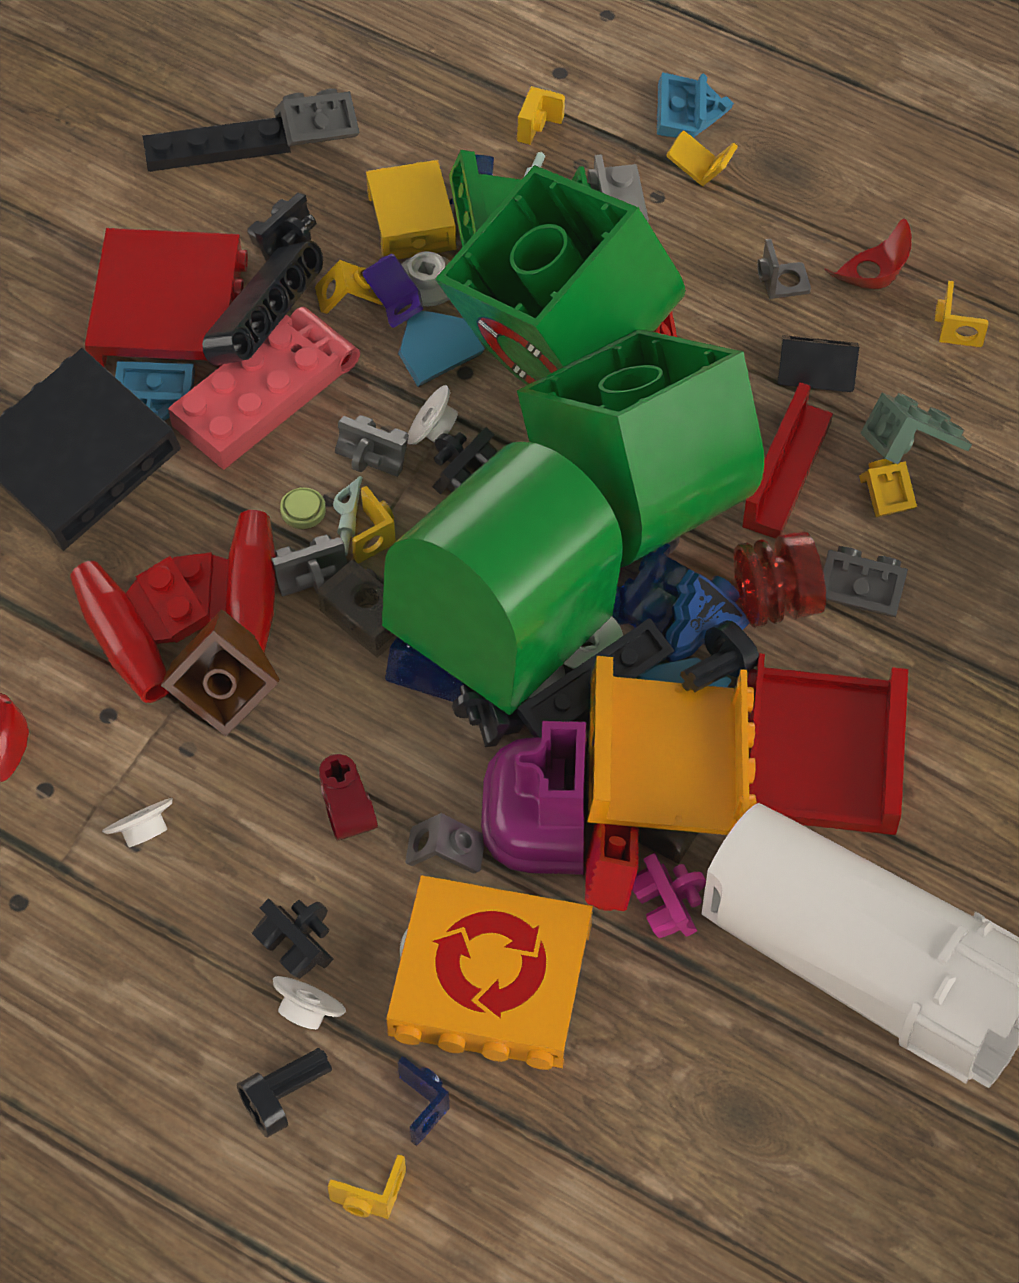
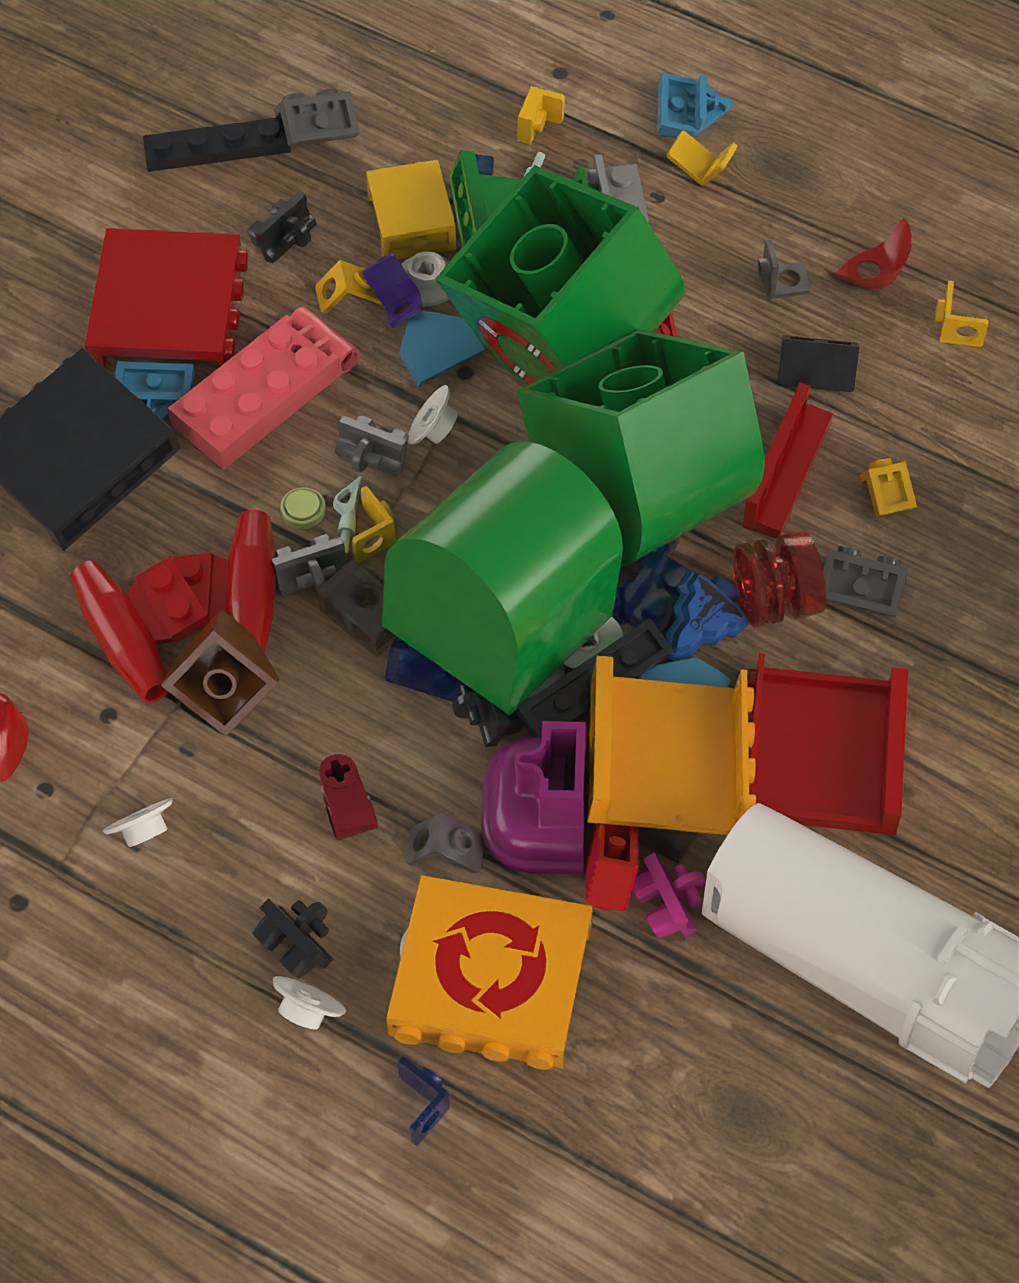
(262, 1093): black piece -> none
(263, 303): black beam -> none
(363, 1202): yellow bracket -> none
(451, 450): black hips -> none
(729, 653): black piece -> none
(895, 421): sand green bracket -> none

